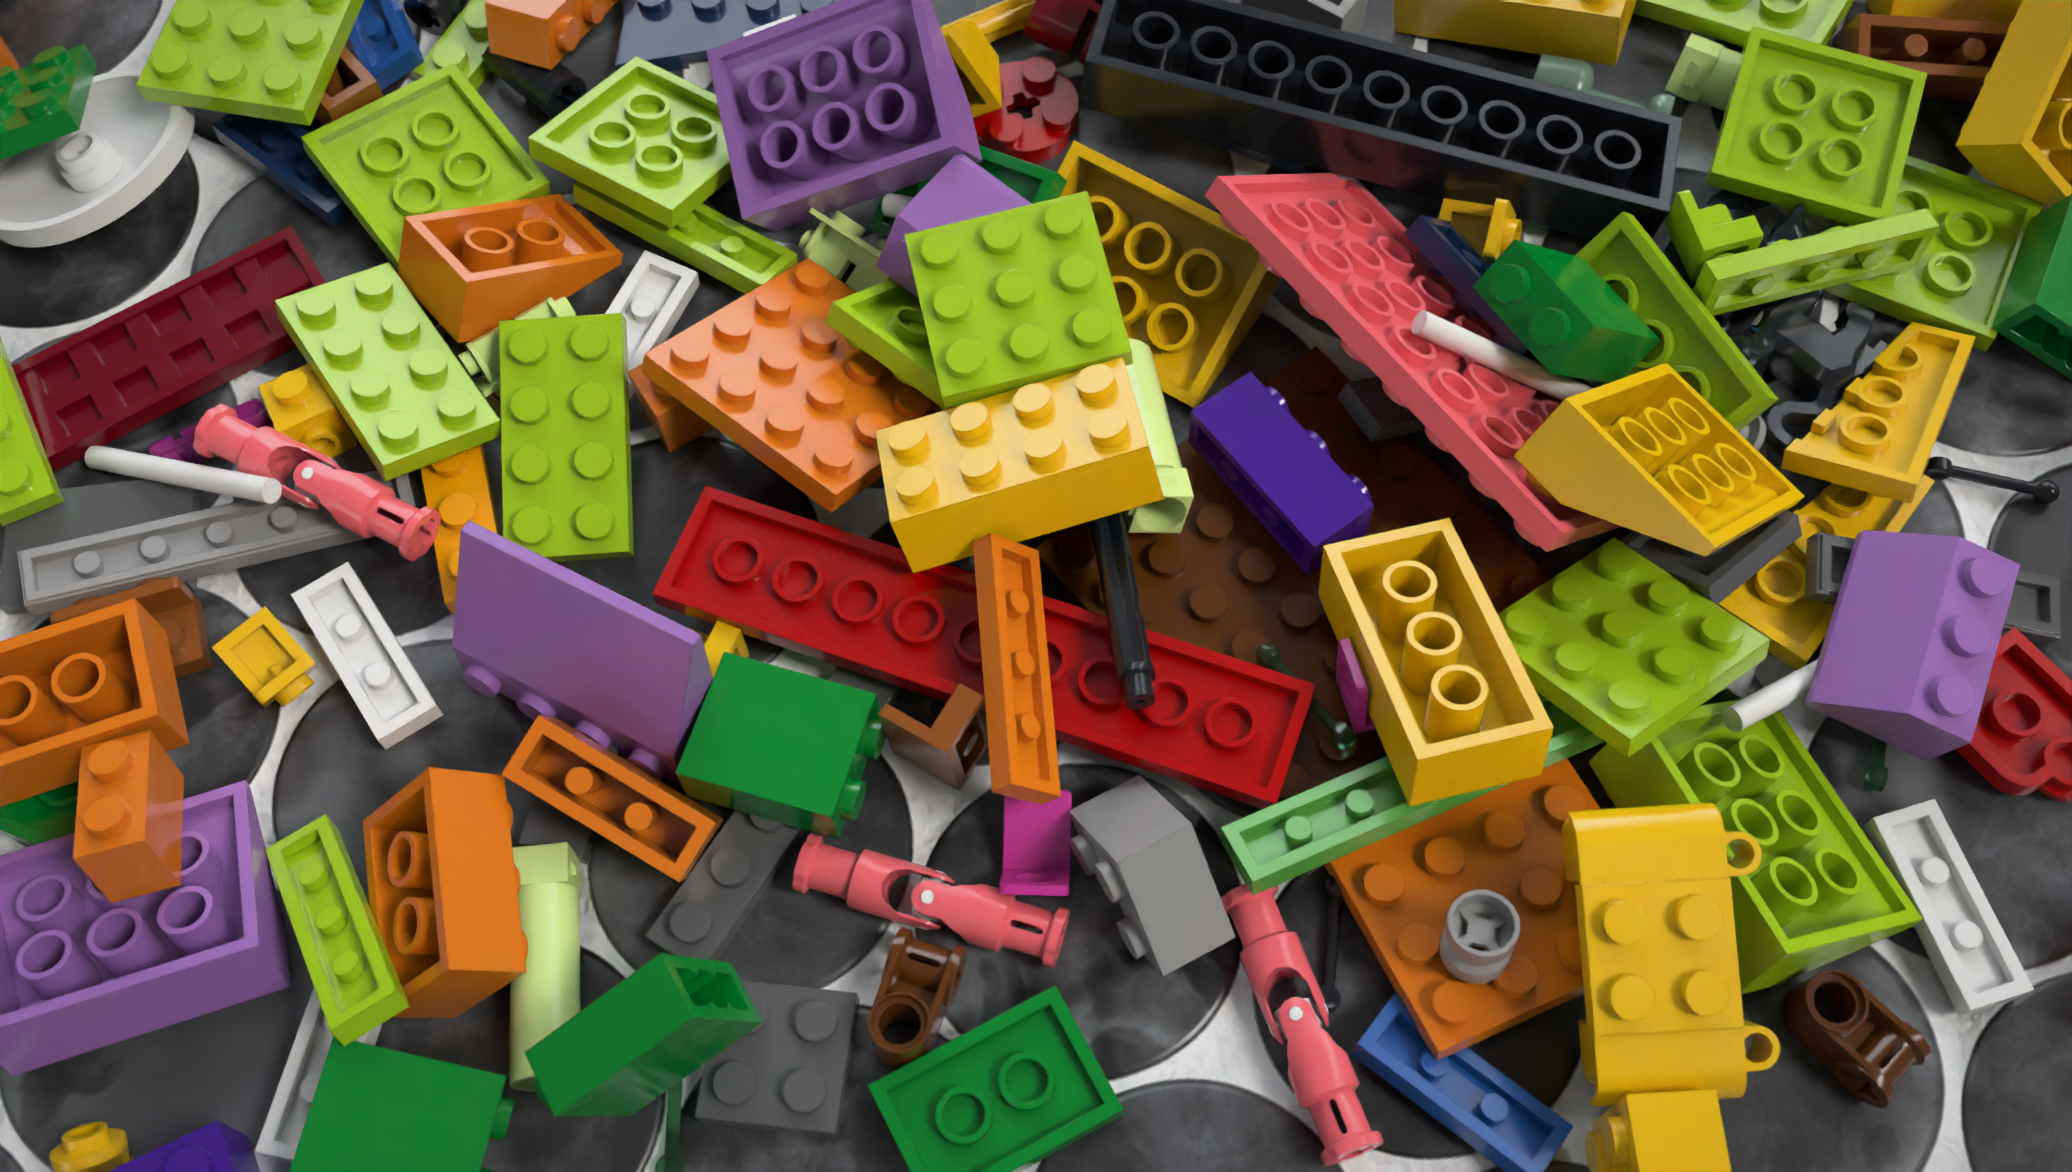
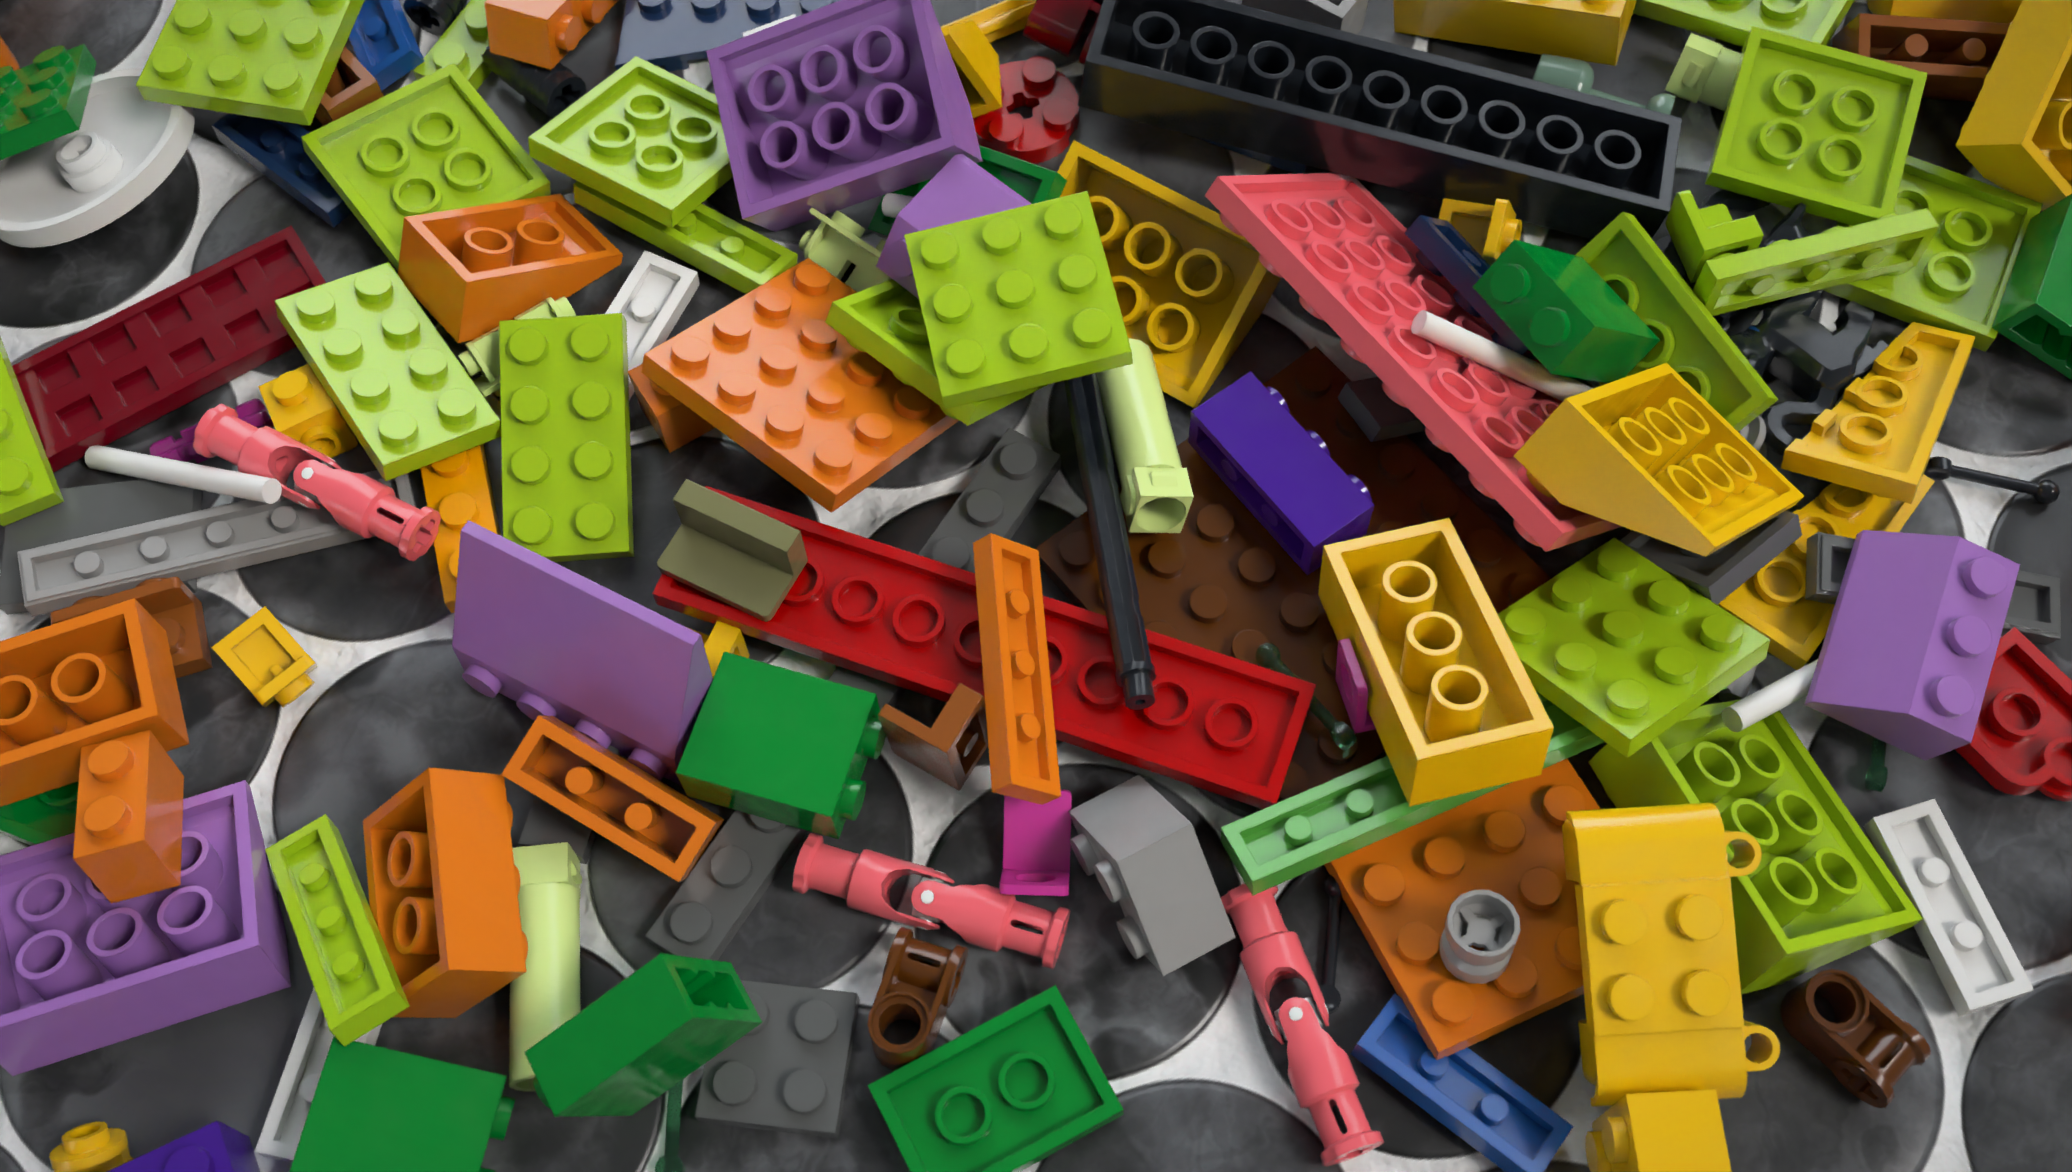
(366, 655): white plate -> none
(732, 552): none -> olive panel
(1017, 464): yellow brick -> none

